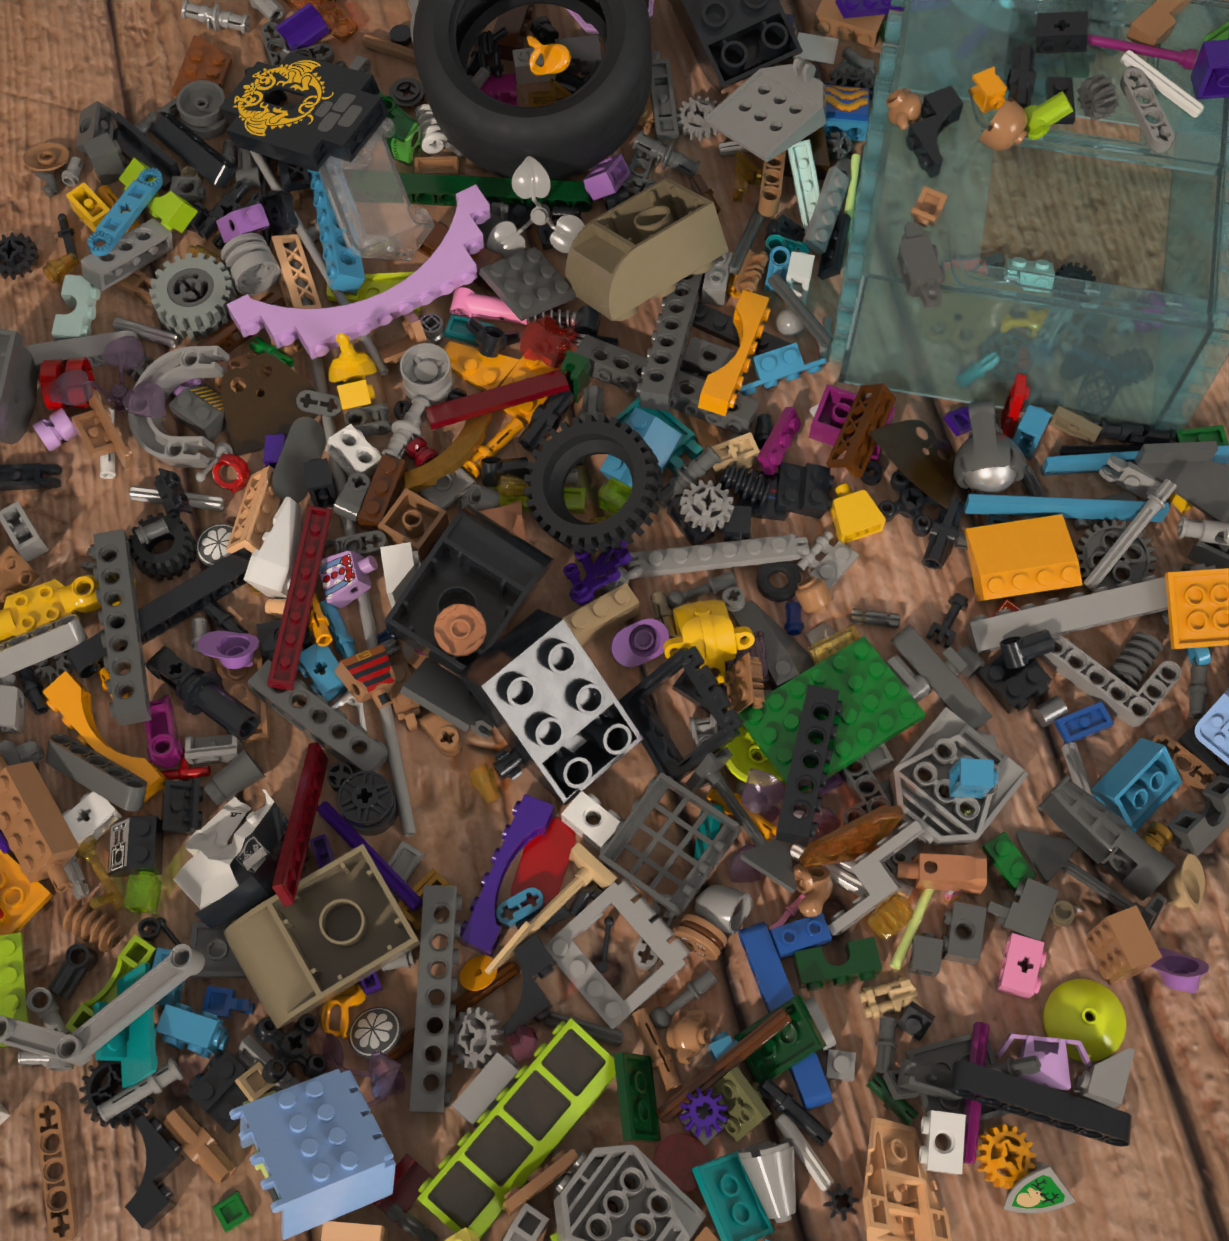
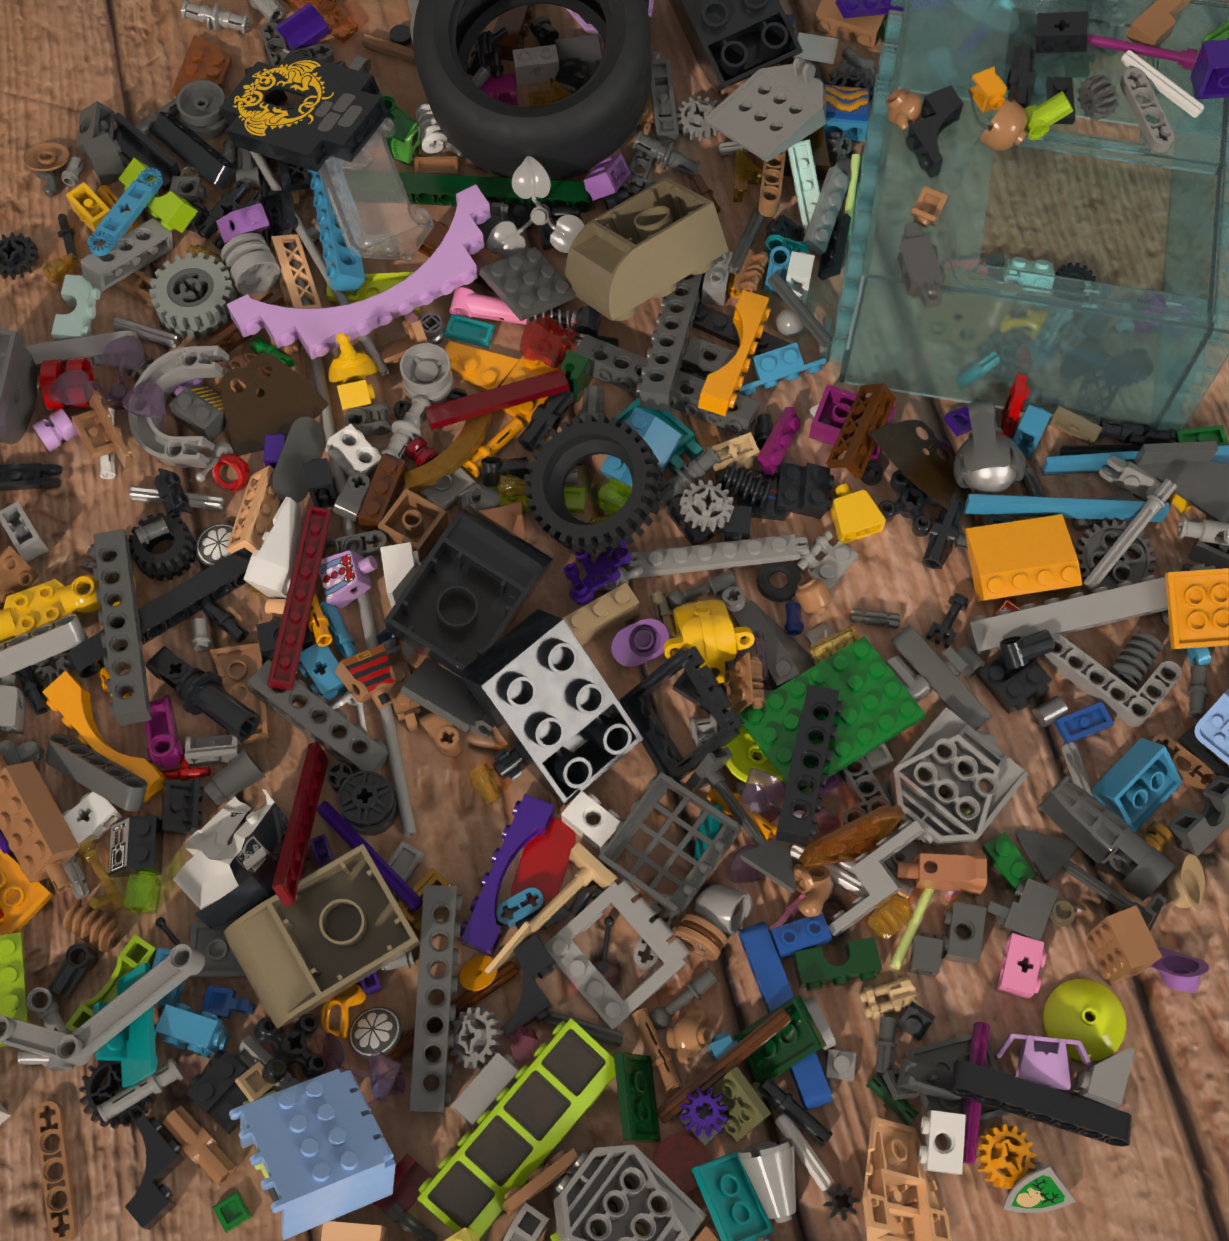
(153, 925): black hinge -> none
(231, 648): medium lavender piece -> none
(318, 409): dark grey beam -> none
(403, 86): dark grey gear -> none
(460, 629): nougat tile -> none
(491, 339): black axle -> none
(555, 57): light orange piece -> none
(972, 778): dark azure brick -> none
(1018, 1067): dark grey axle -> none

